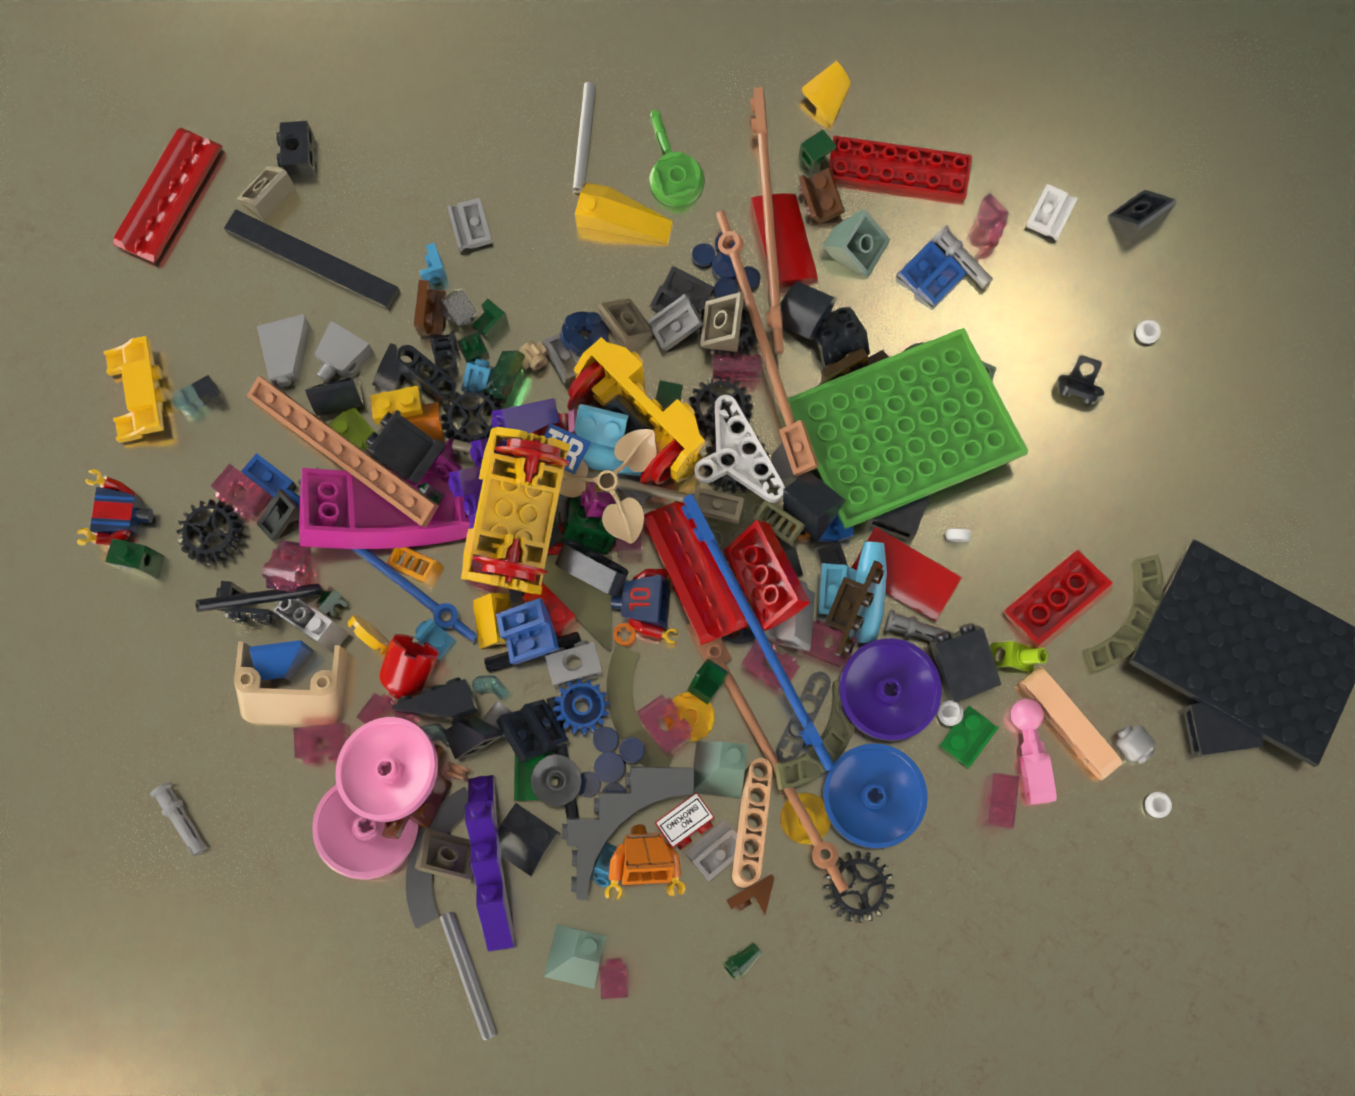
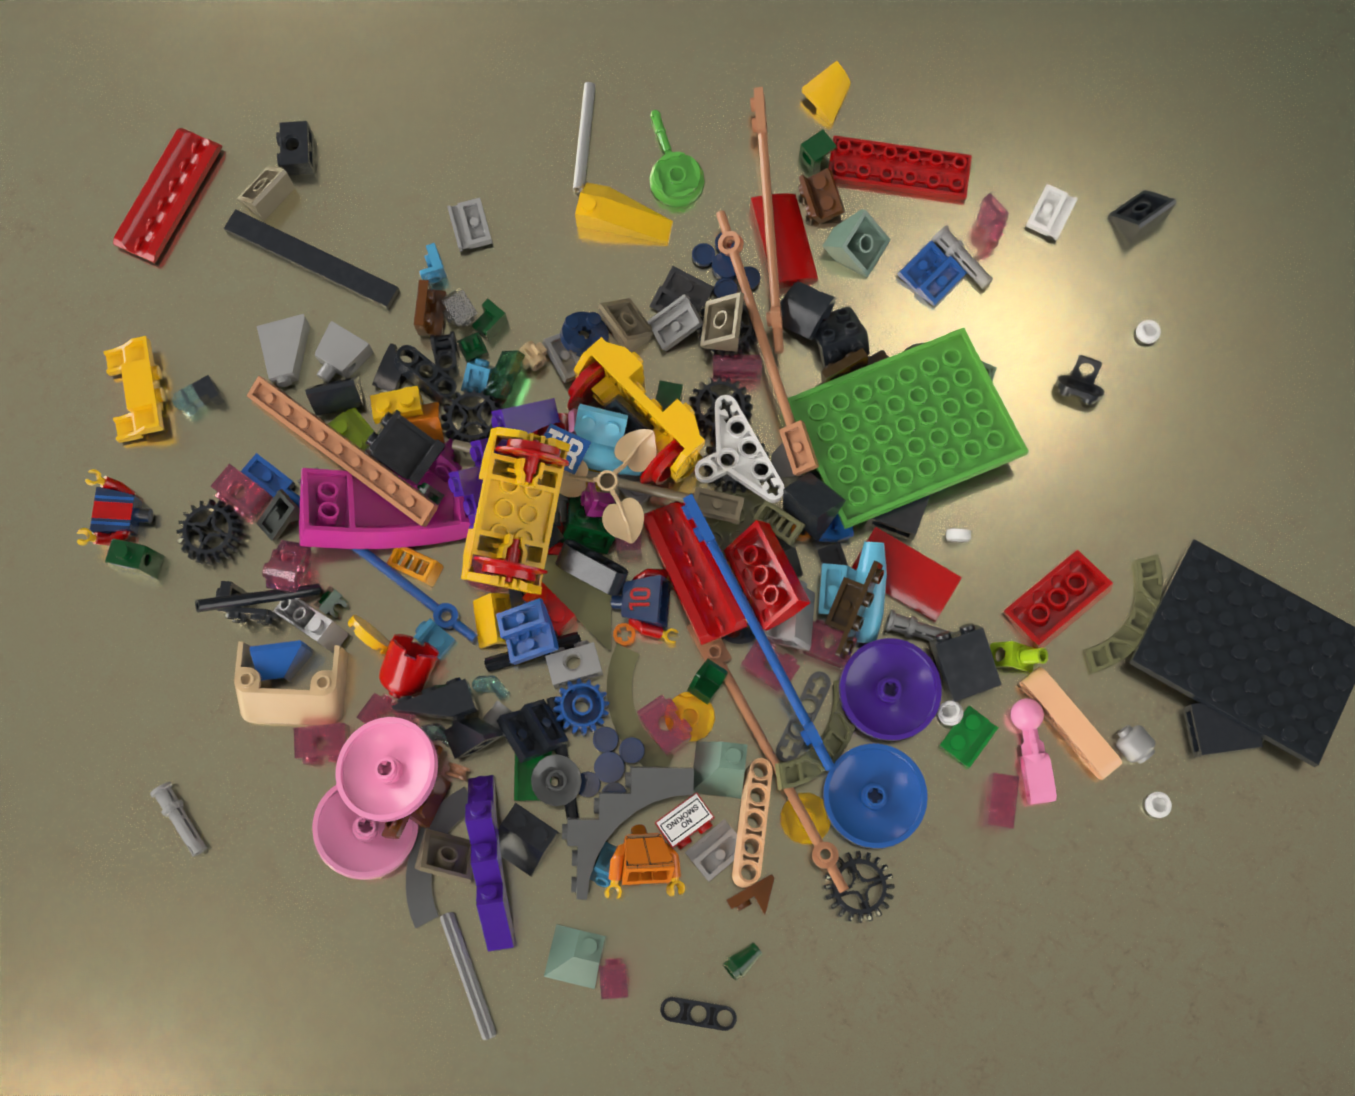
(710, 1020): none -> black beam

